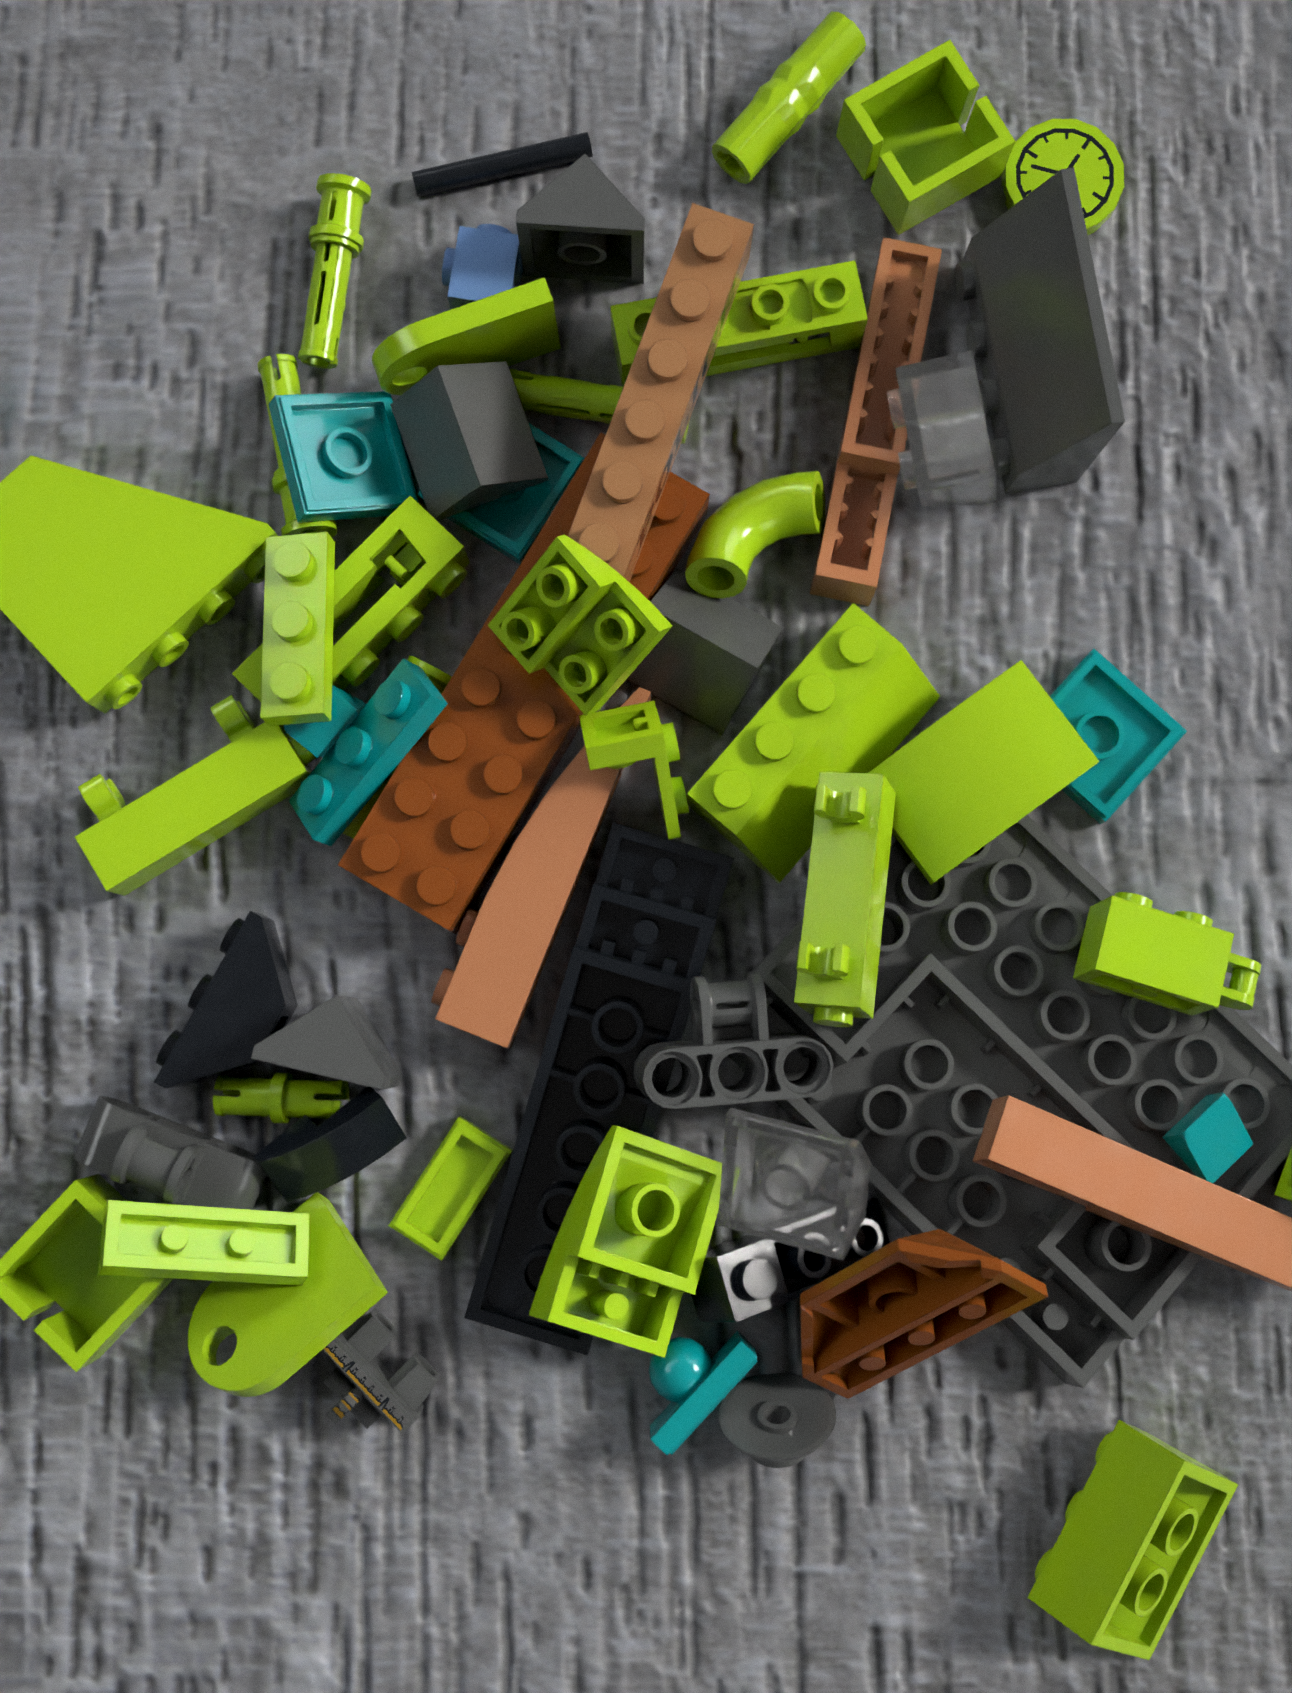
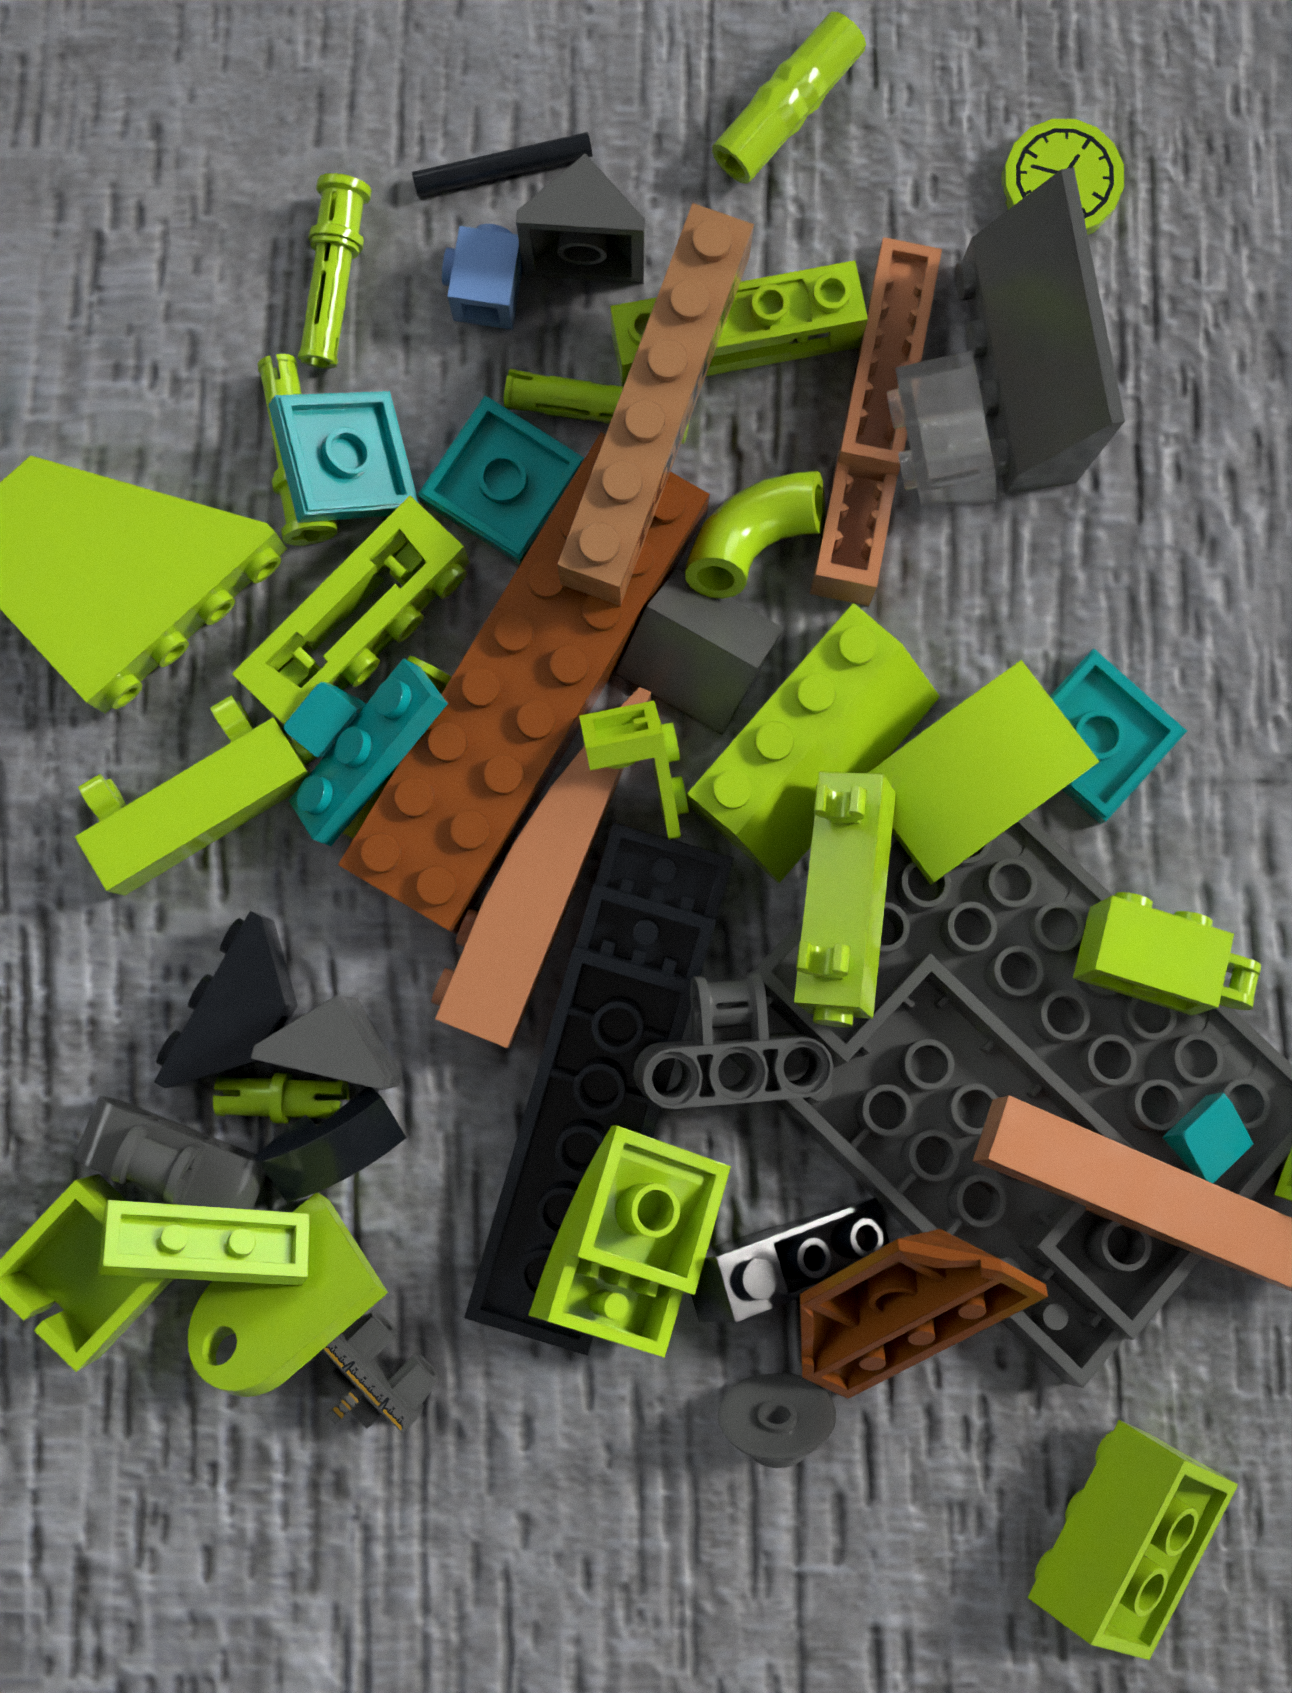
(298, 629): lime plate -> none
(450, 1187): lime tile -> none
(467, 437): dark grey slope -> none
(492, 329): lime tile -> none
(579, 623): lime slope -> none
(694, 1385): teal tile -> none
(792, 1183): clear slope -> none
(913, 139): lime piece -> none

